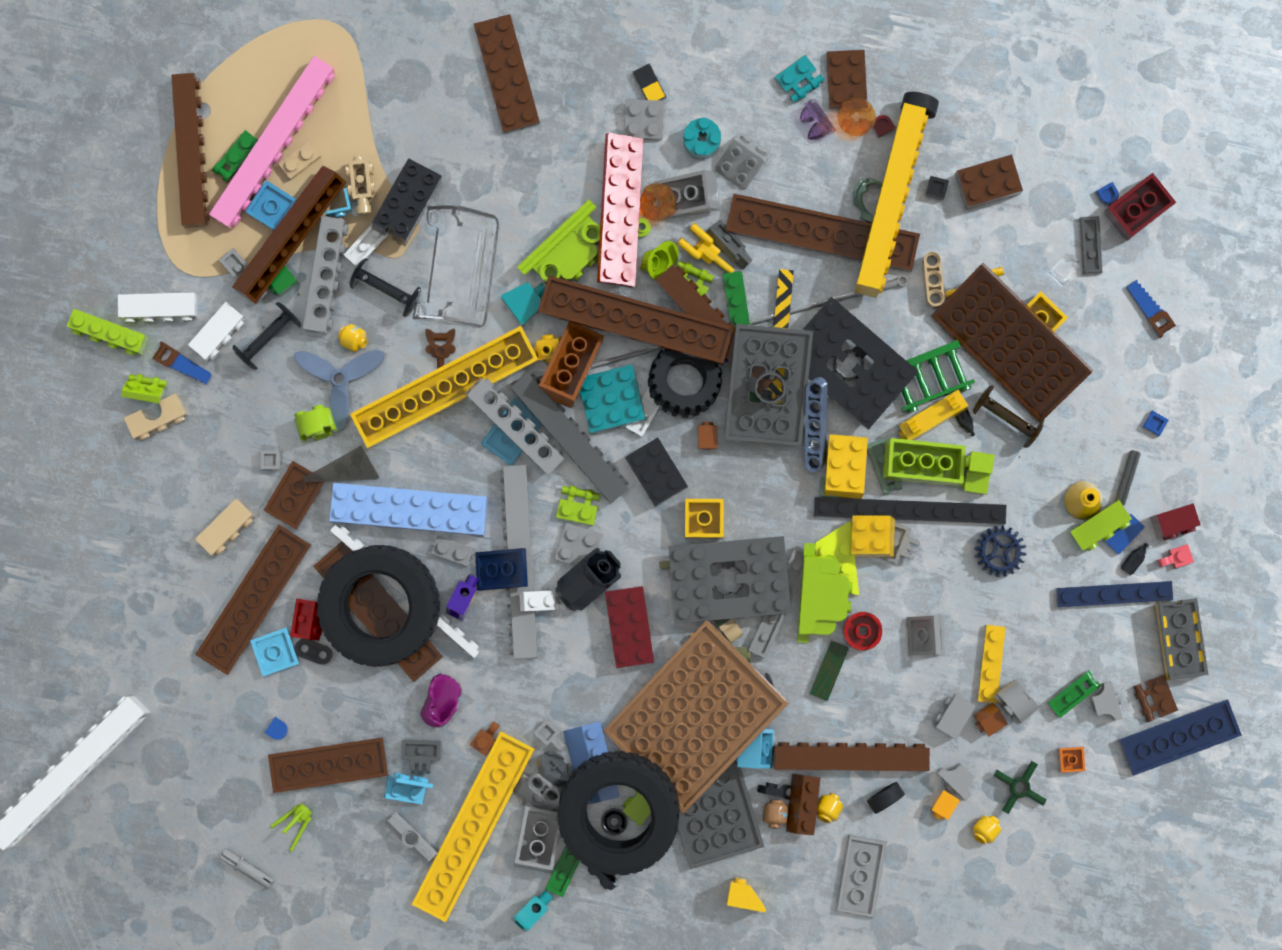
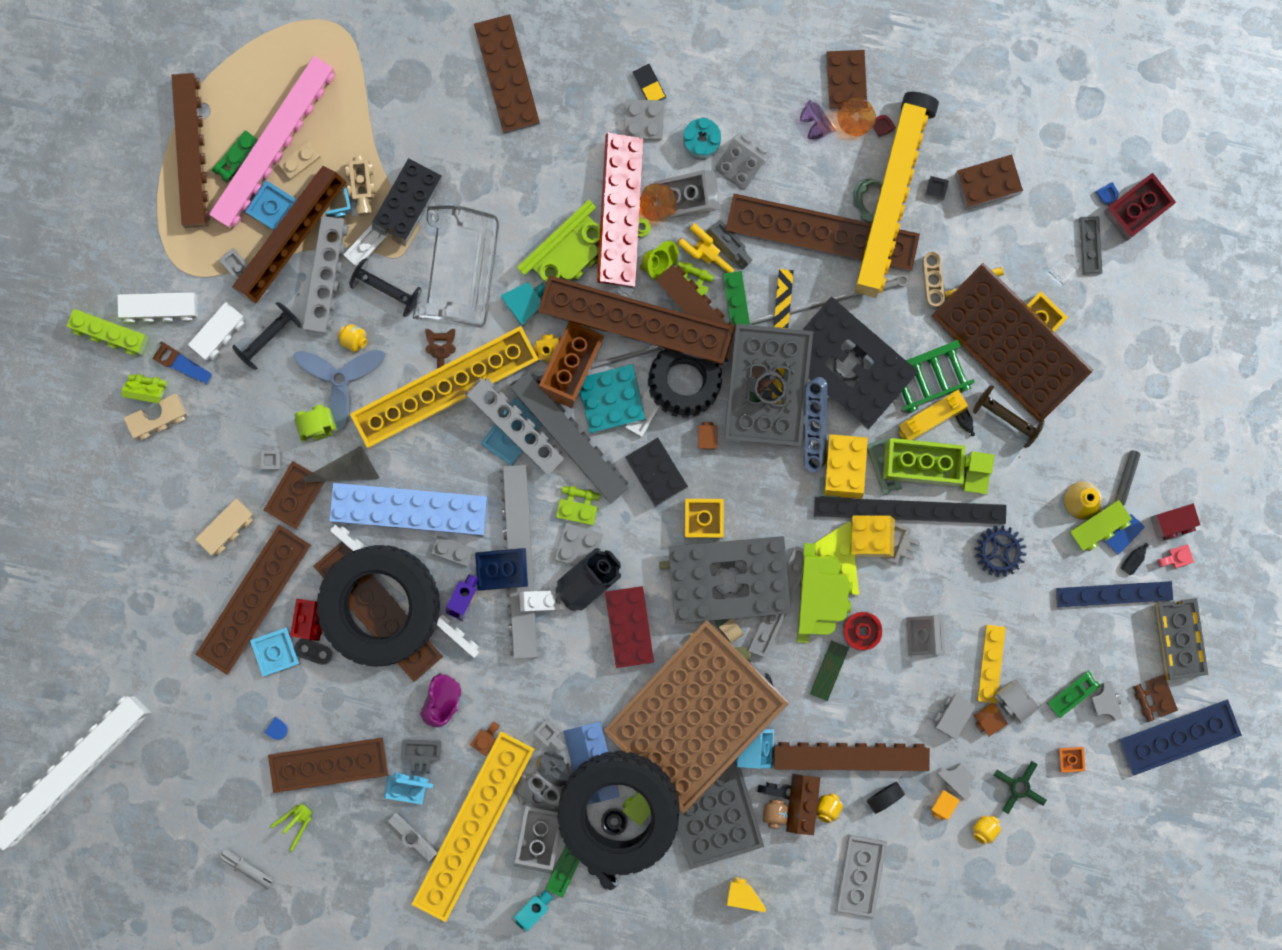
(283, 282): green brick -> none
(795, 74): teal plate -> none
(1150, 309): blue piece -> none
(1155, 423): blue tile -> none

